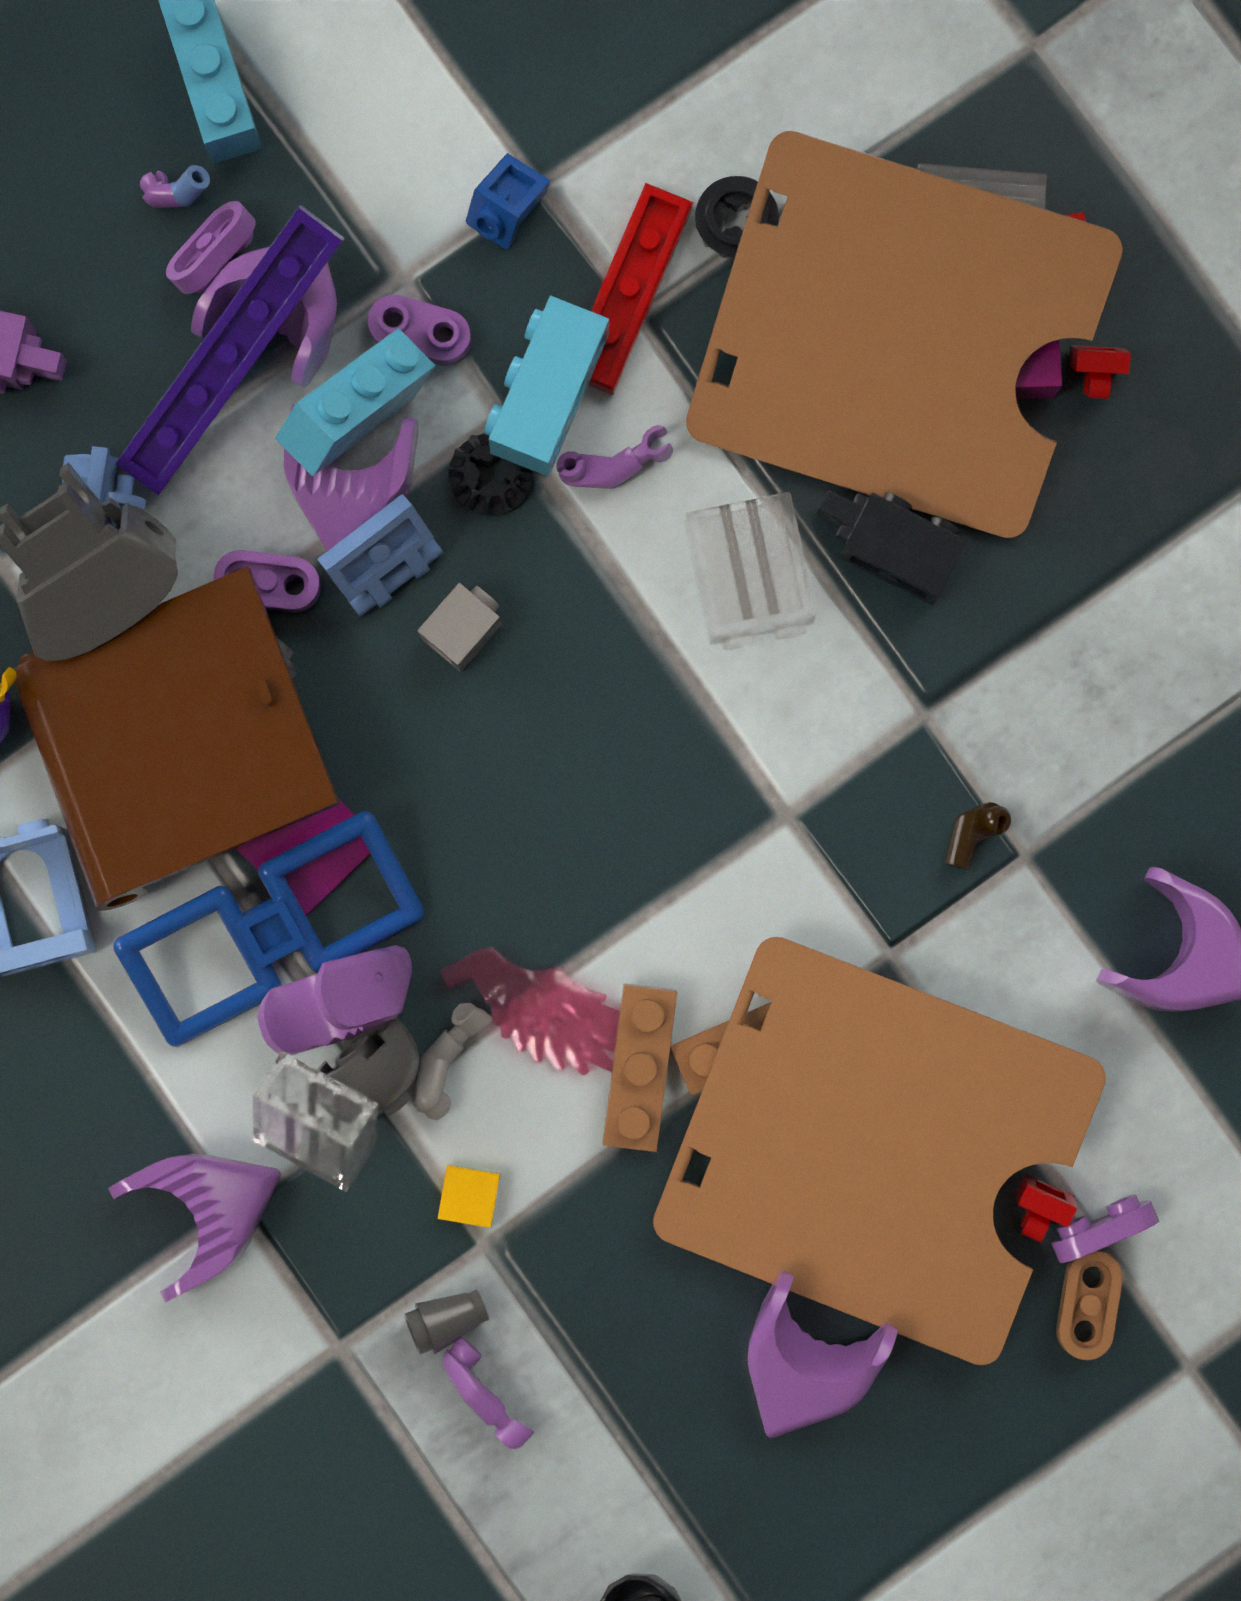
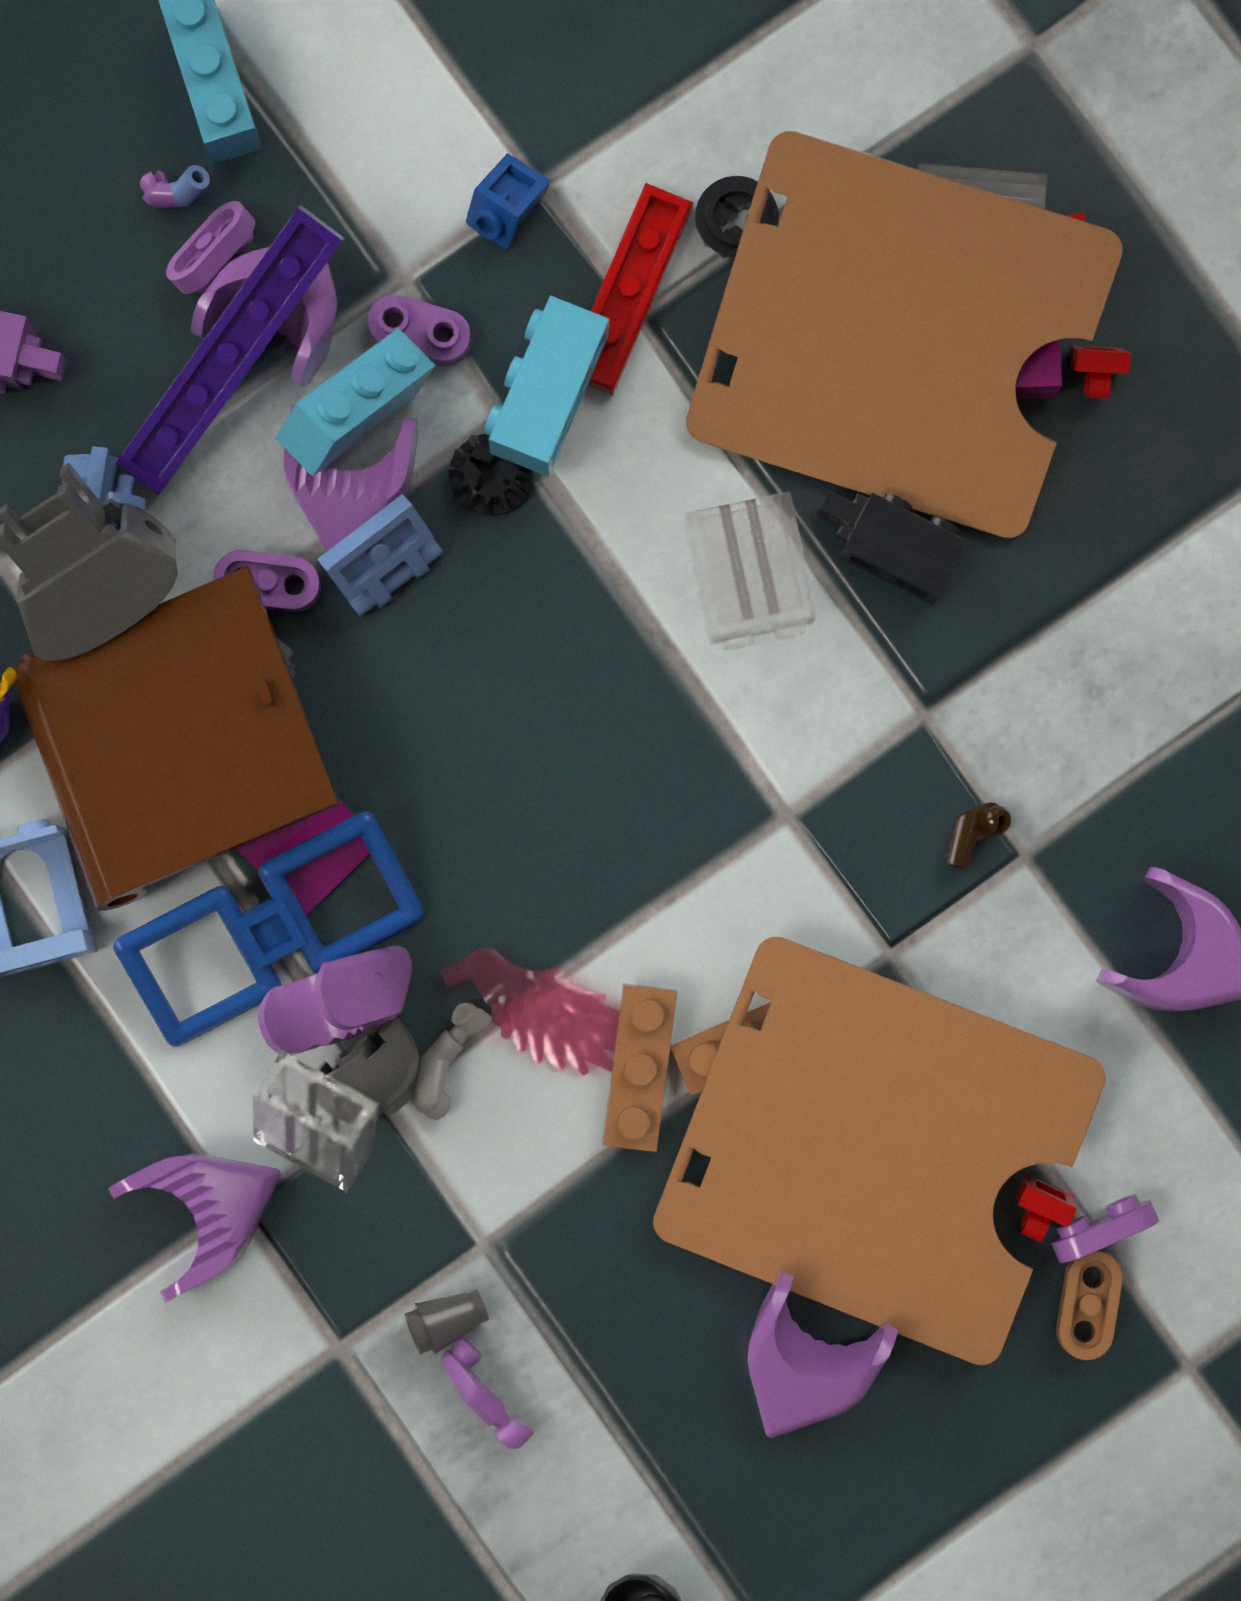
(461, 625): light grey brick -> none
(469, 1196): yellow tile -> none
(609, 472): medium lavender arm -> none

